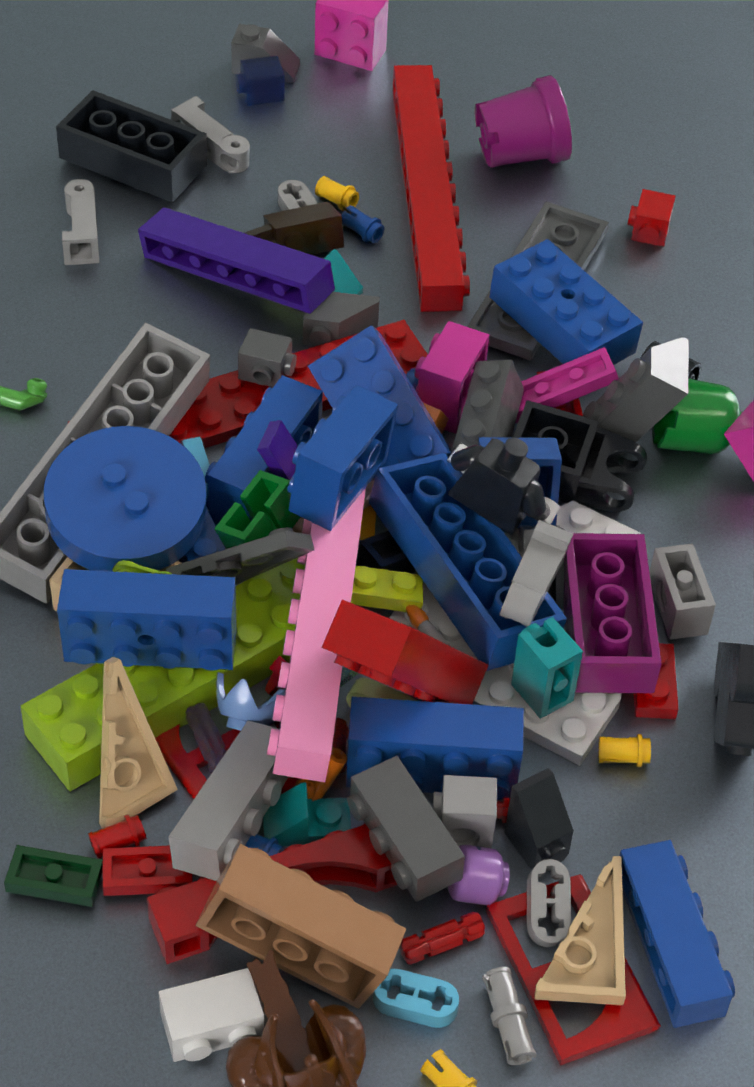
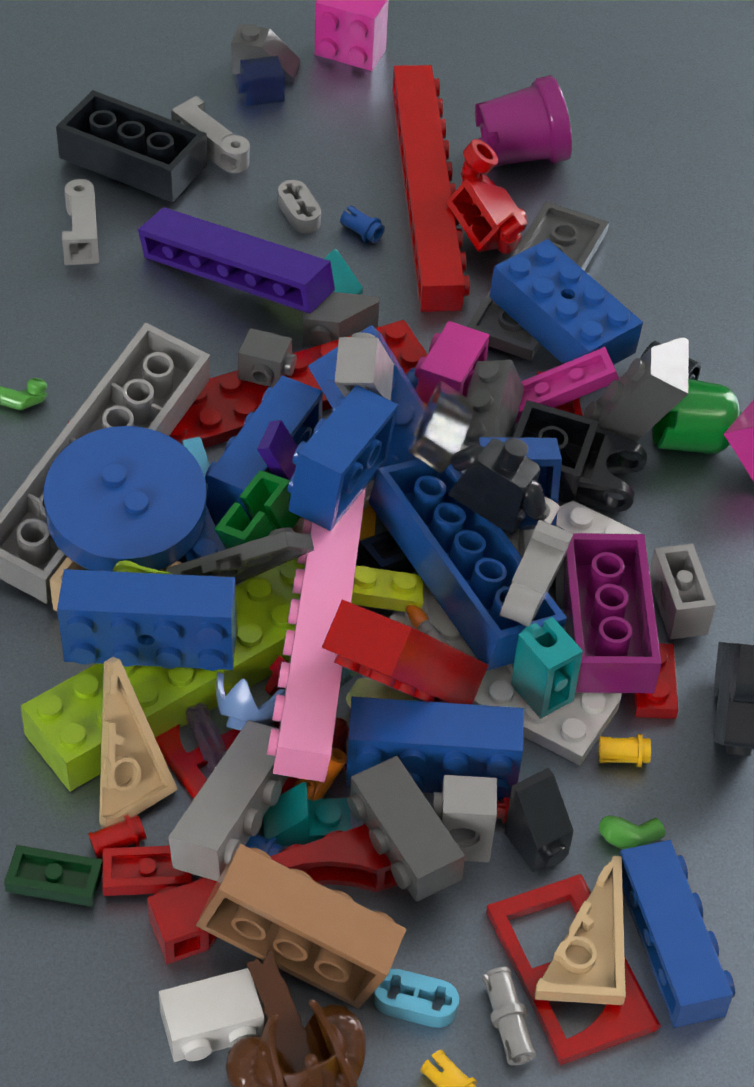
(305, 228): dark brown hinge -> none
(337, 193): yellow pin -> none
(363, 363): none -> light grey brick
(442, 427): none -> clear smoke slope
(442, 937): red axle -> none
(483, 876): medium lavender head -> none
(484, 208): none -> red torso
(558, 902): light grey beam -> none
(628, 835): none -> bright green arm
(651, 217): red brick -> none

